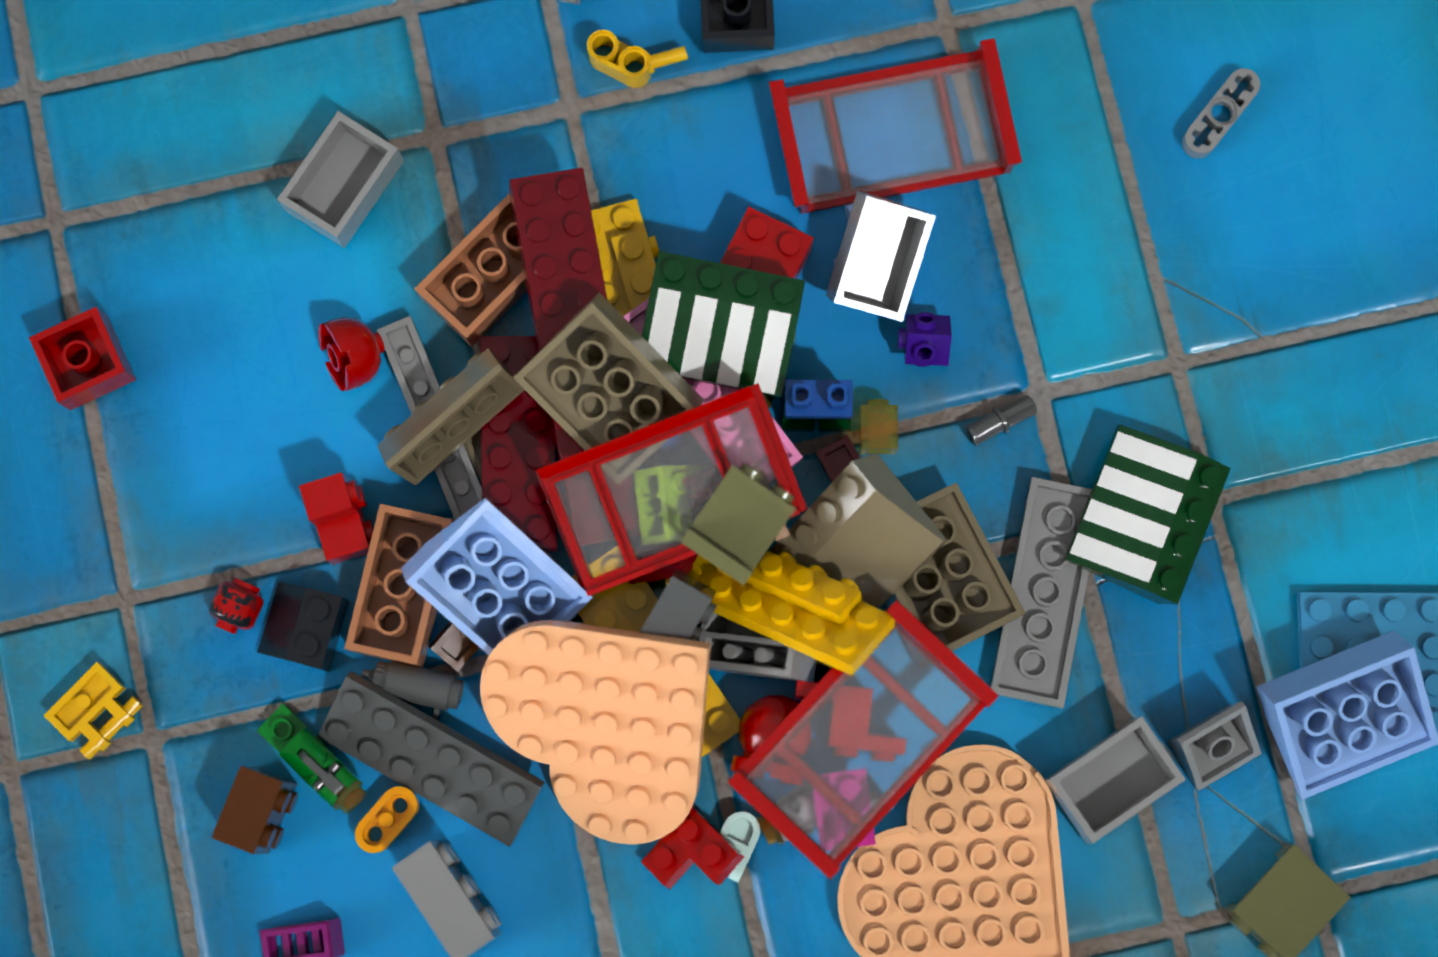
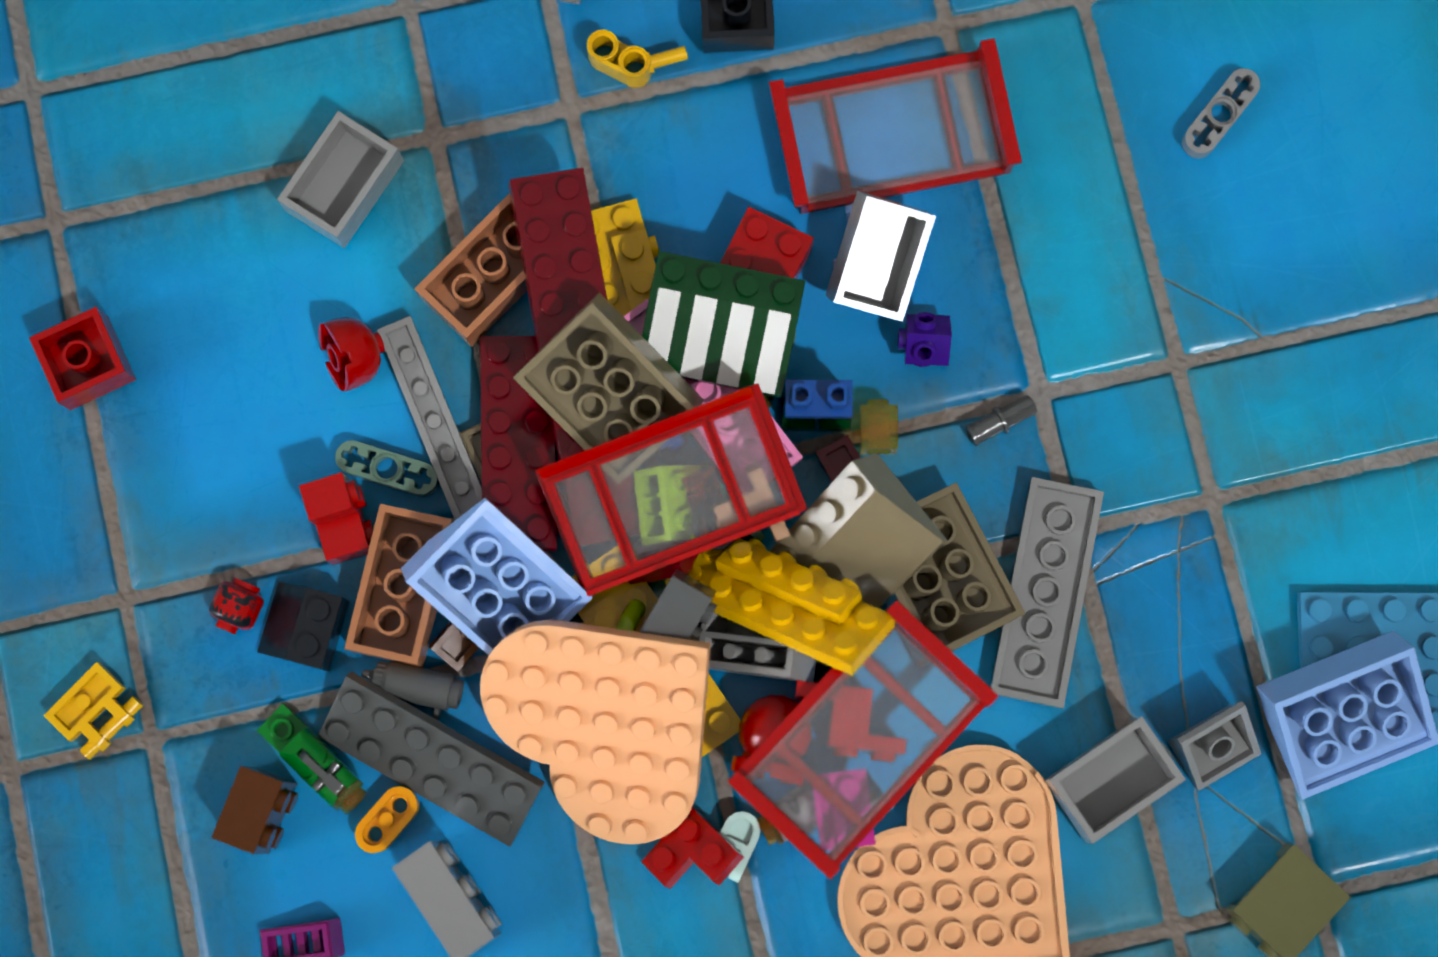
(358, 469): none -> sand green beam
(449, 417): dark tan slope -> none
(631, 615): none -> lime arm
(739, 522): olive panel -> none
(1147, 515): slope -> none

